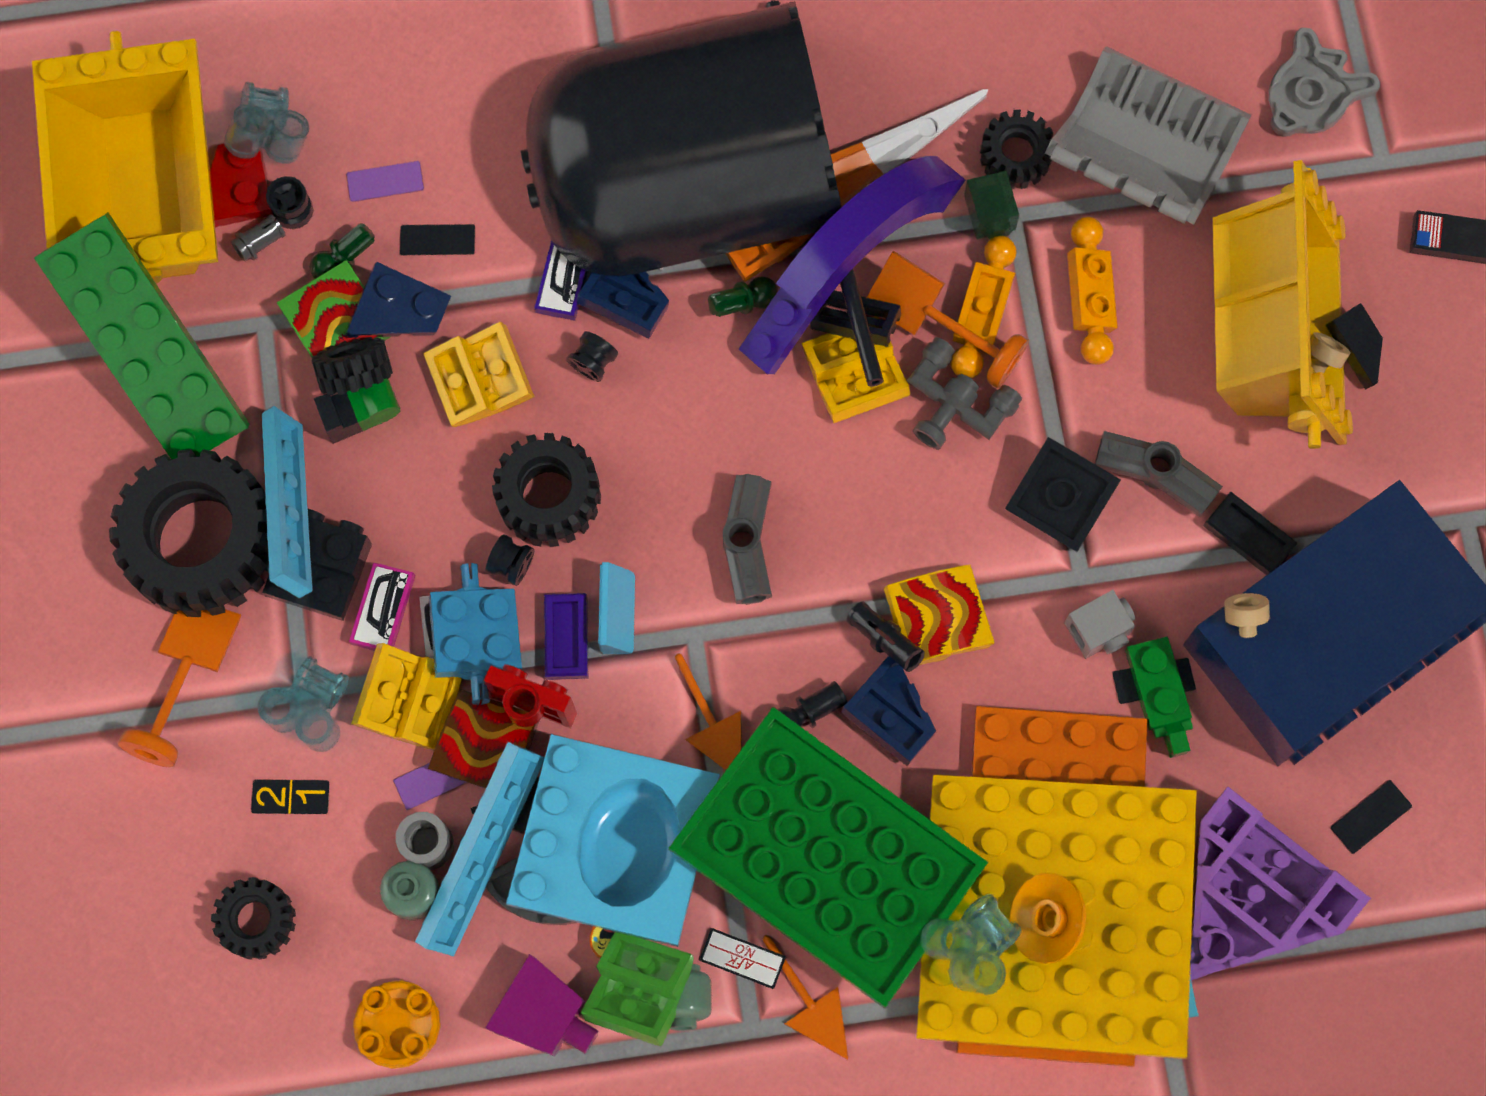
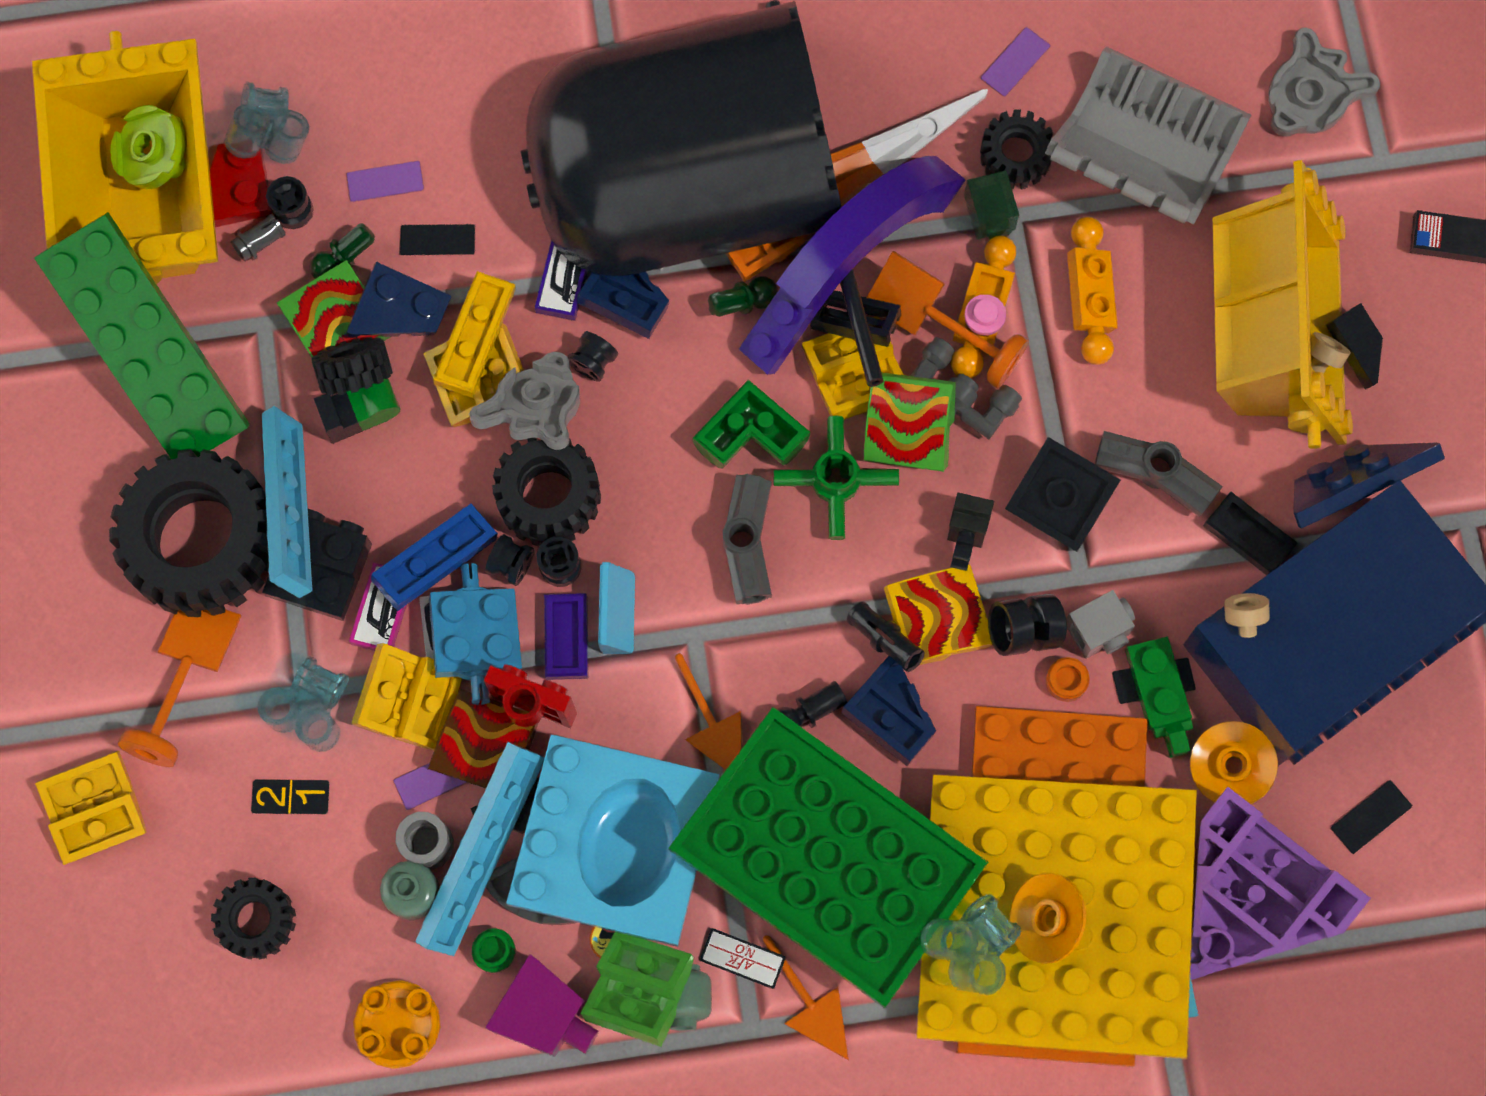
(91, 807): none -> yellow slope
(167, 150): none -> lime plate
(434, 557): none -> blue plate
(474, 334): none -> yellow tile
(493, 950): none -> green plate
(534, 402): none -> light grey tile
(559, 569): none -> black wheel
(746, 417): none -> green brick
(836, 493): none -> green bar
(910, 422): none -> slope
(968, 527): none -> pearl dark grey piece
(985, 315): none -> bright pink plate
(1015, 61): none -> medium lavender sticker
(1026, 625): none -> black wheel
(1067, 679): none -> orange tile
(1230, 741): none -> light orange dish
(1358, 475): none -> dark blue wing

